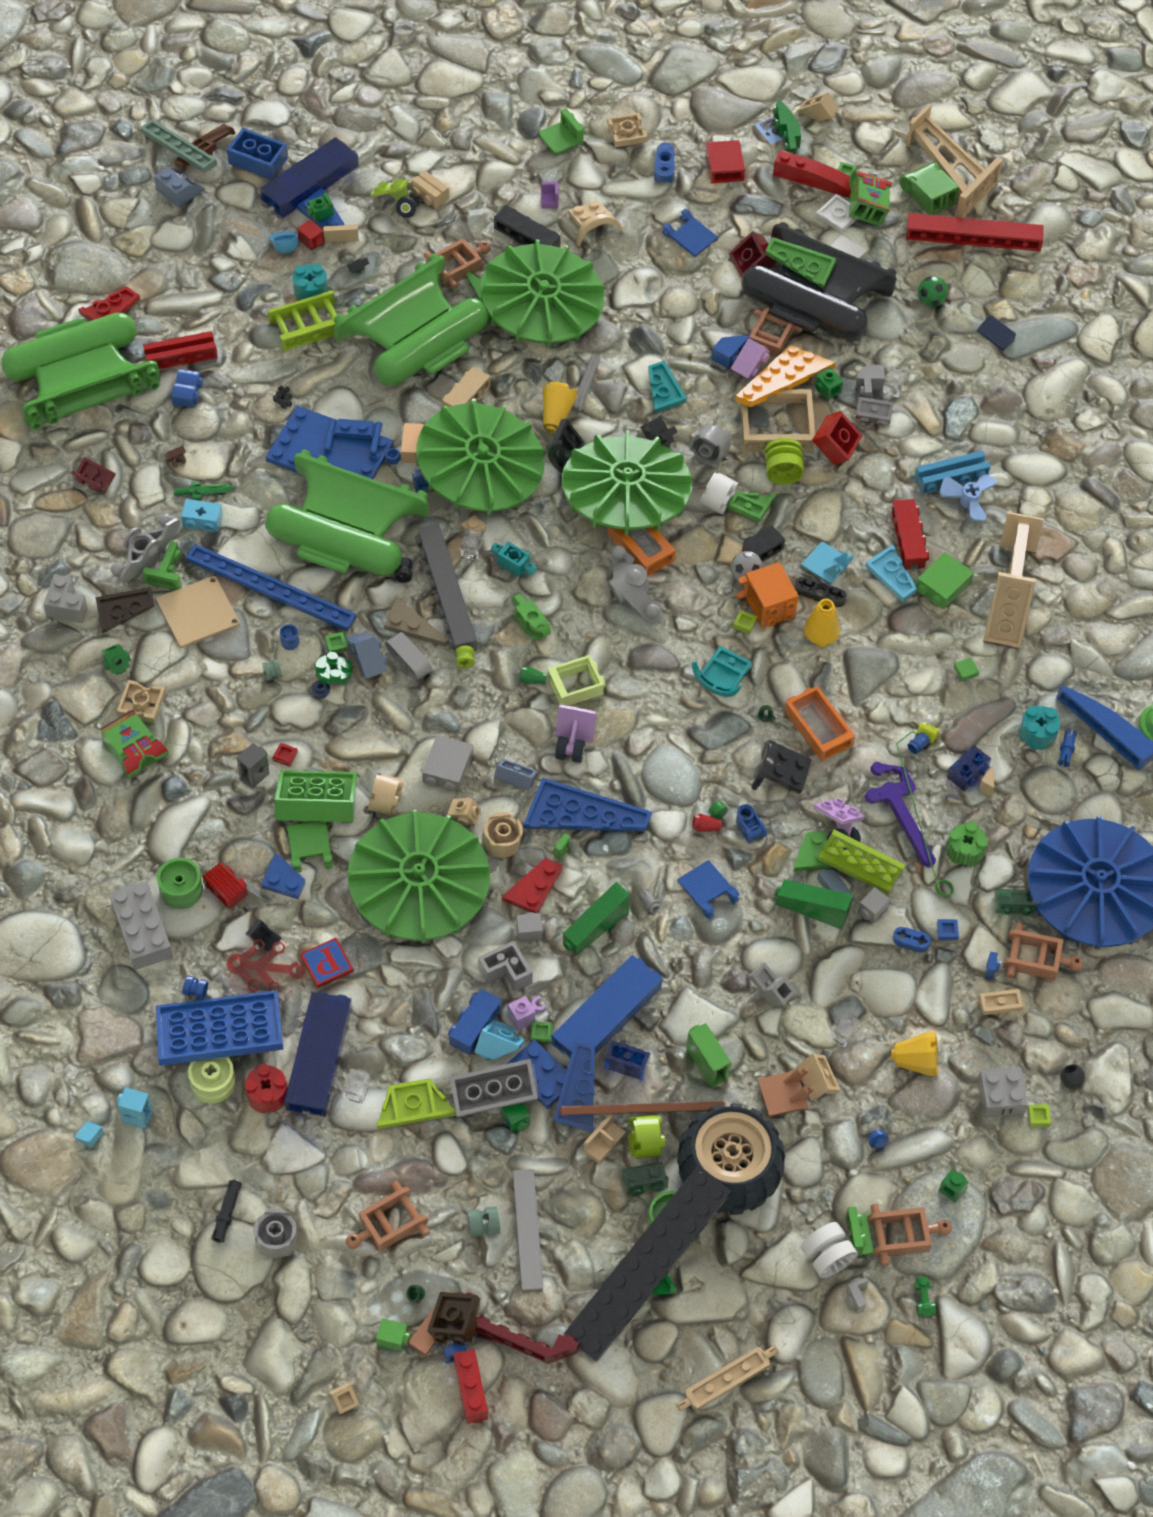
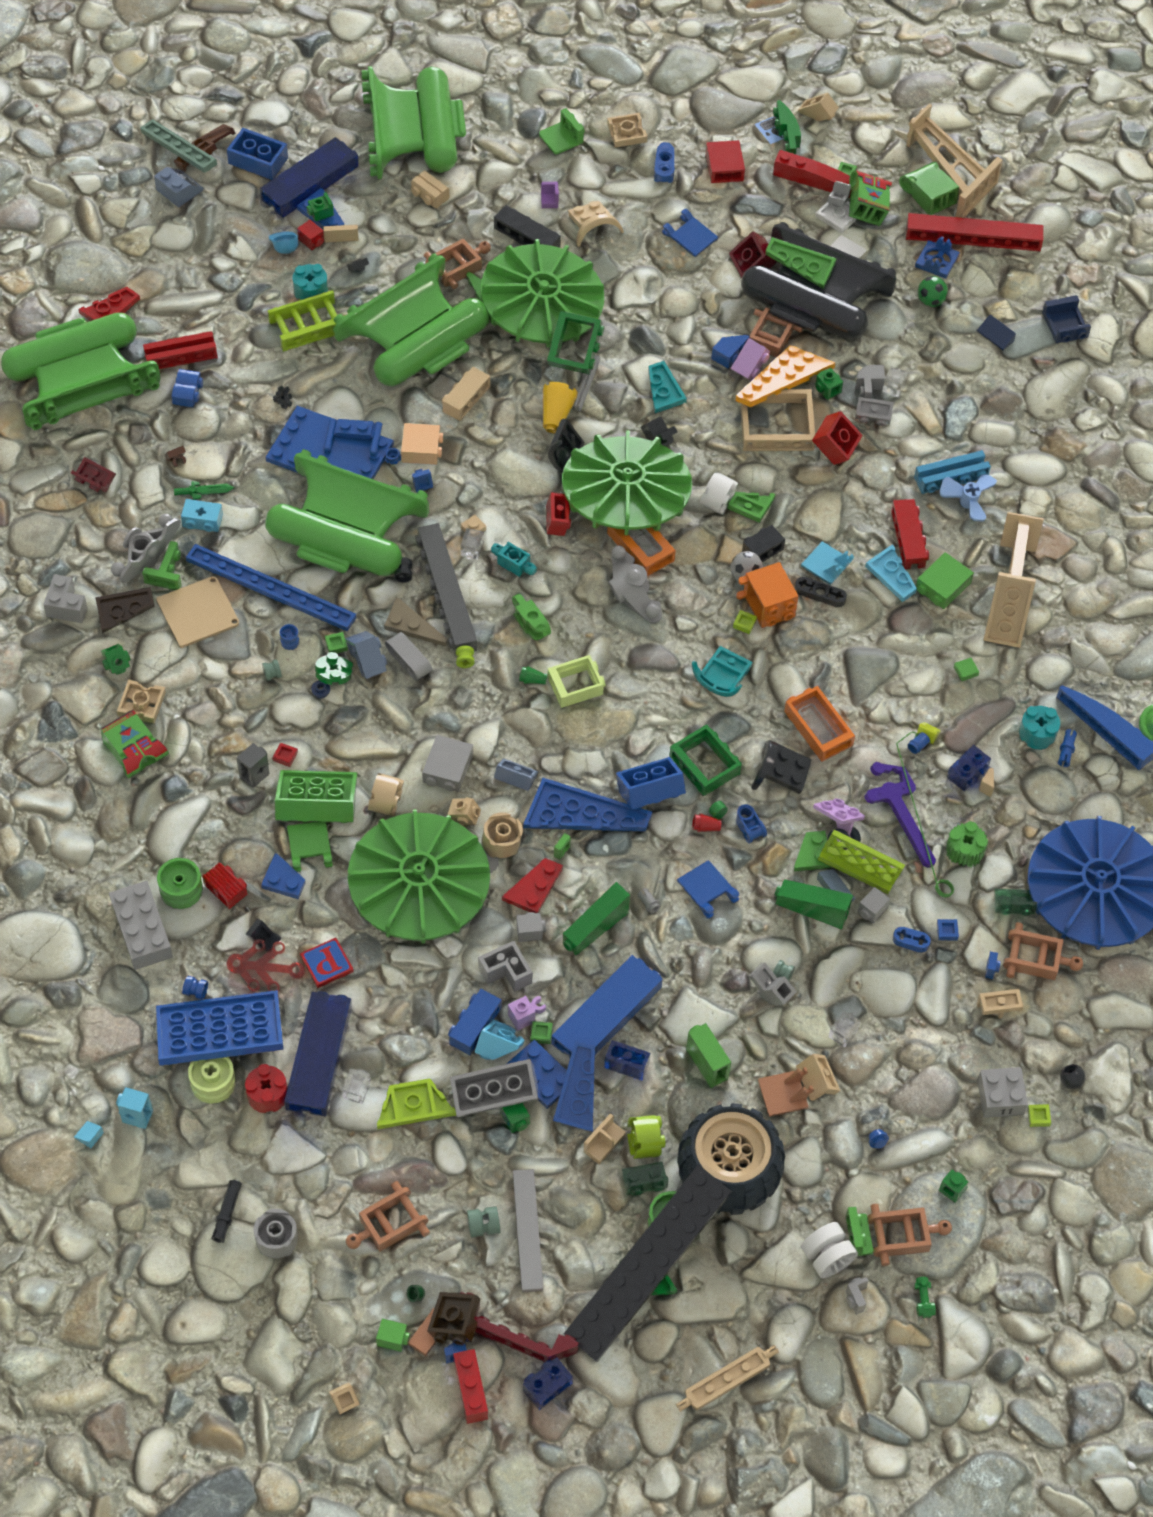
(406, 203): lime plate -> none
(414, 120): none -> bright green piece
(480, 457): bright green piece -> none
(547, 1383): none -> clear blue brick
(557, 514): none -> red brick
(558, 337): none -> green window
(578, 726): lavender plate -> none
(637, 1108): dark orange tile -> none
(651, 783): none -> blue brick
(691, 771): none -> green window
(710, 444): light grey brick -> none
(761, 713): dark green hinge -> none
(783, 970): none -> sand green wheel
(784, 461): lime wheel -> none
(822, 624): yellow cone -> none
(839, 194): none -> light grey bracket
(918, 1054): yellow cone -> none
(934, 267): none -> blue piece
(1065, 319): none -> dark blue panel

